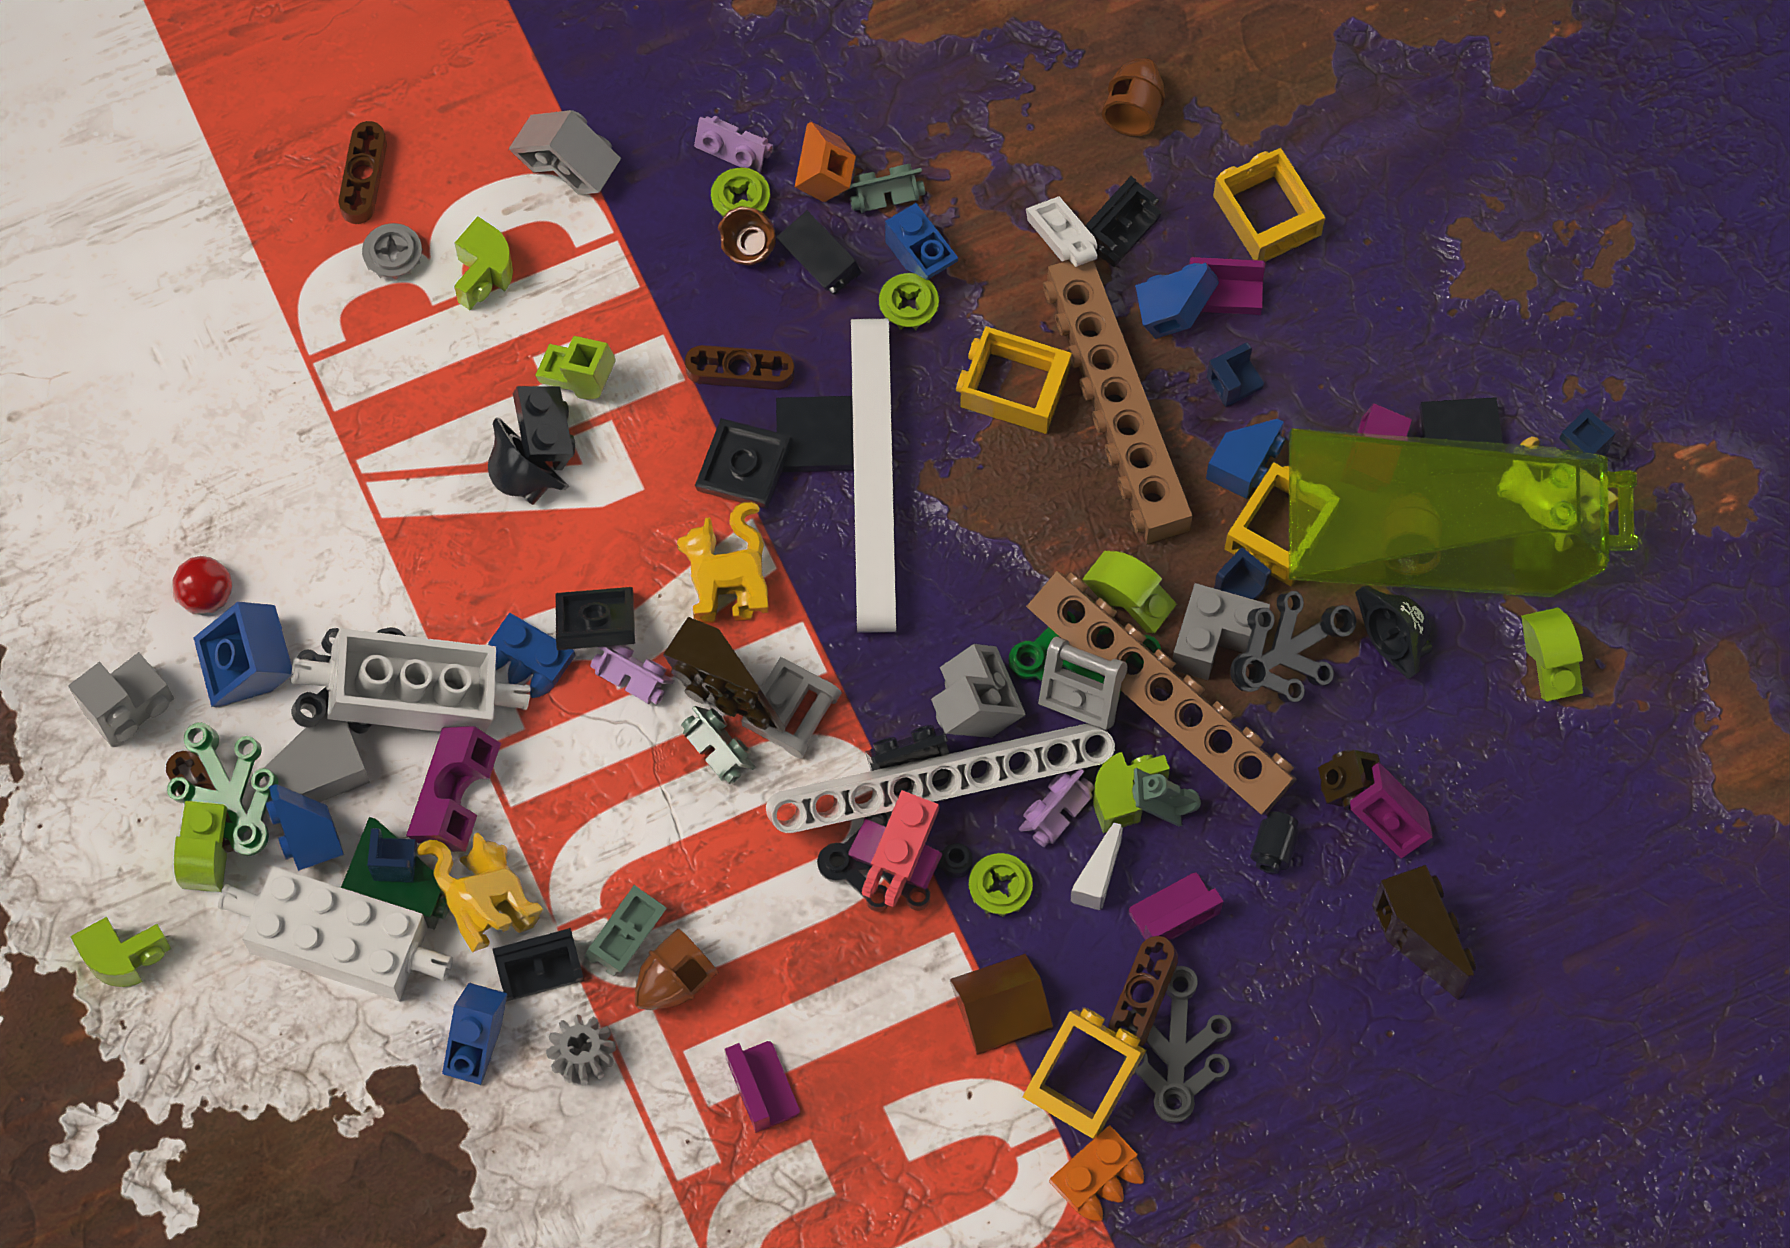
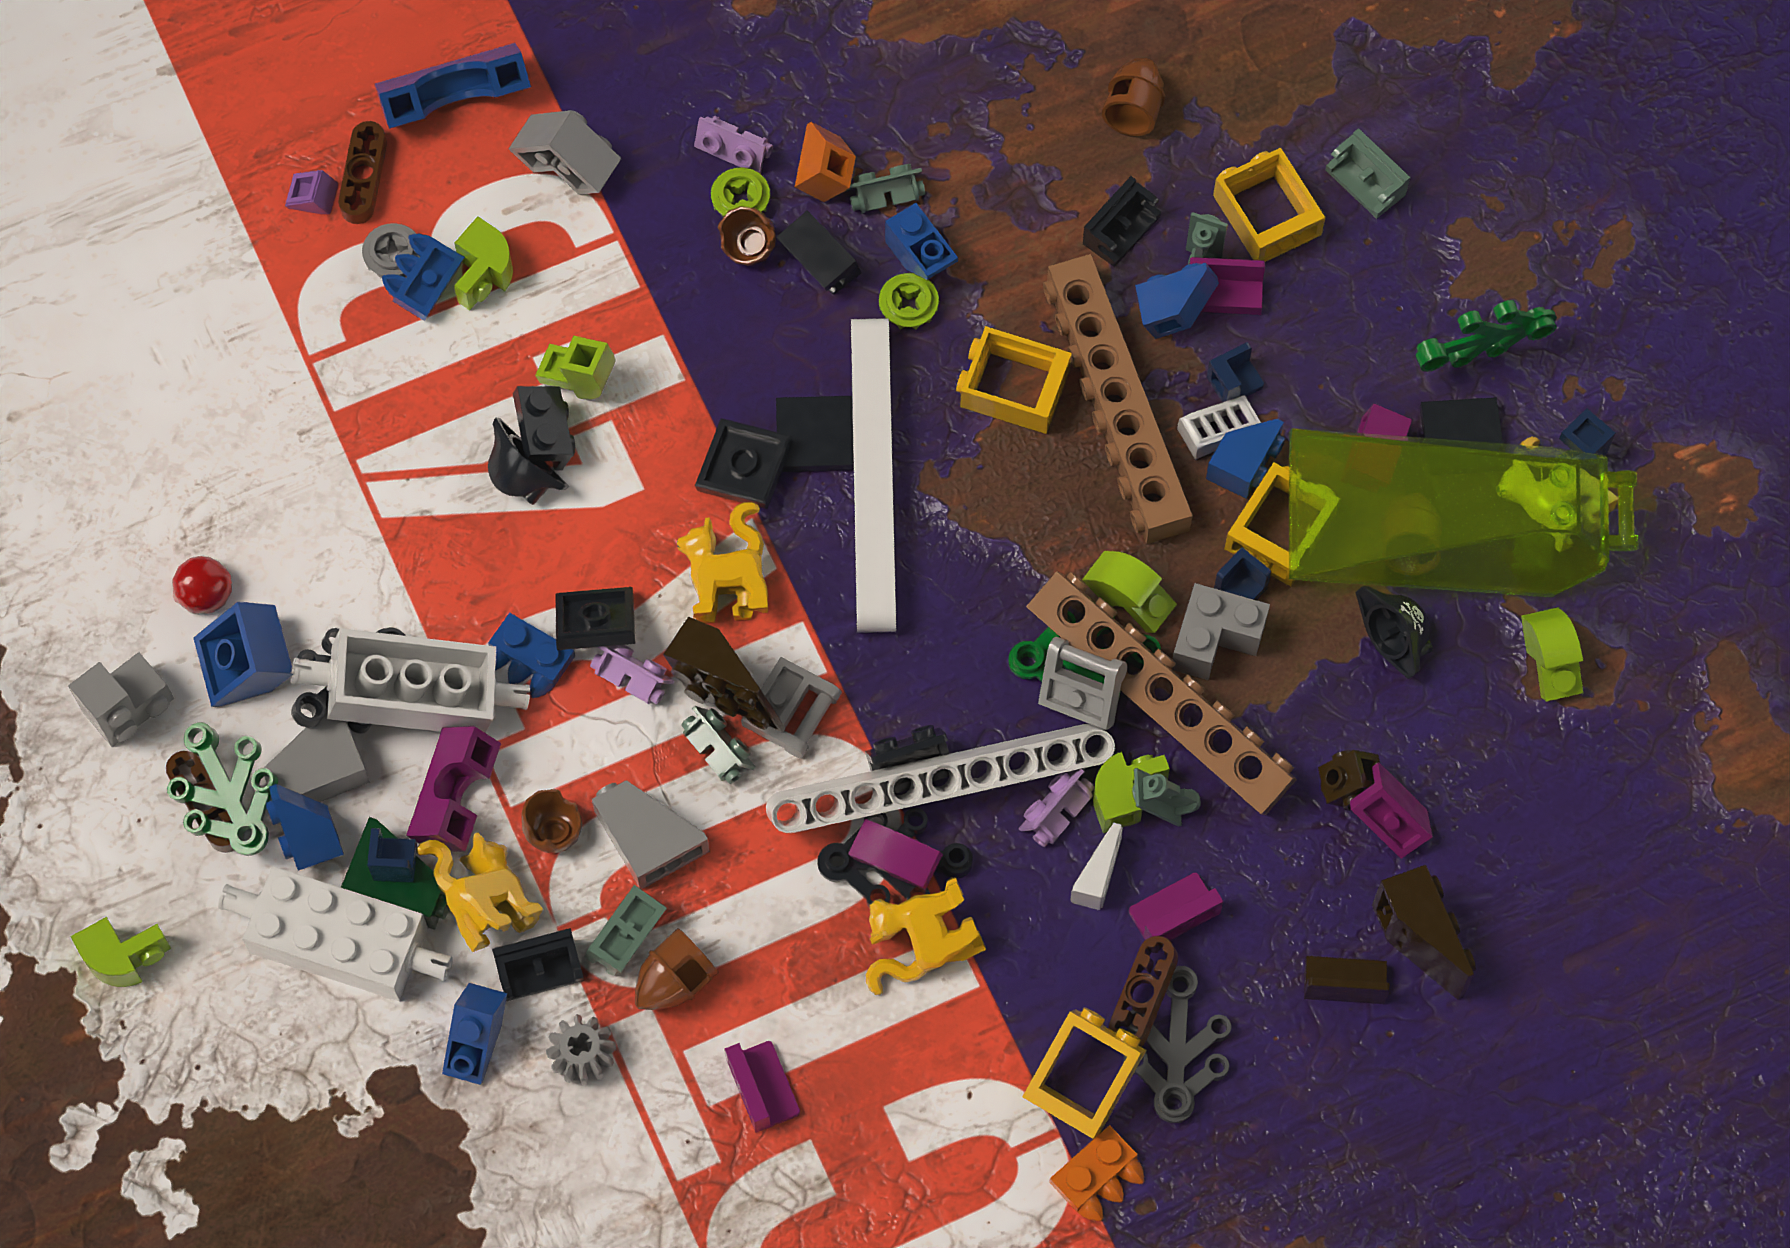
(199, 850): lime brick -> none
(312, 192): none -> medium lavender slope
(423, 91): none -> blue arch
(425, 276): none -> blue plate
(550, 821): none -> dark orange hair
(647, 833): none -> light grey slope
(749, 380): reddish brown beam -> none
(901, 844): coral hinge -> none
(928, 933): none -> yellow animal
(977, 694): light grey brick -> none
(1002, 1003): reddish brown slope -> none
(1004, 867): lime gear -> none
(1063, 231): white hinge -> none
(1202, 446): none -> white slope
(1206, 236): none -> sand green hinge
(1275, 842): black brick -> none
(1285, 648): black plant -> none
(1346, 980): none -> dark brown panel
(1368, 173): none -> sand green hinge
(1488, 336): none -> green plant

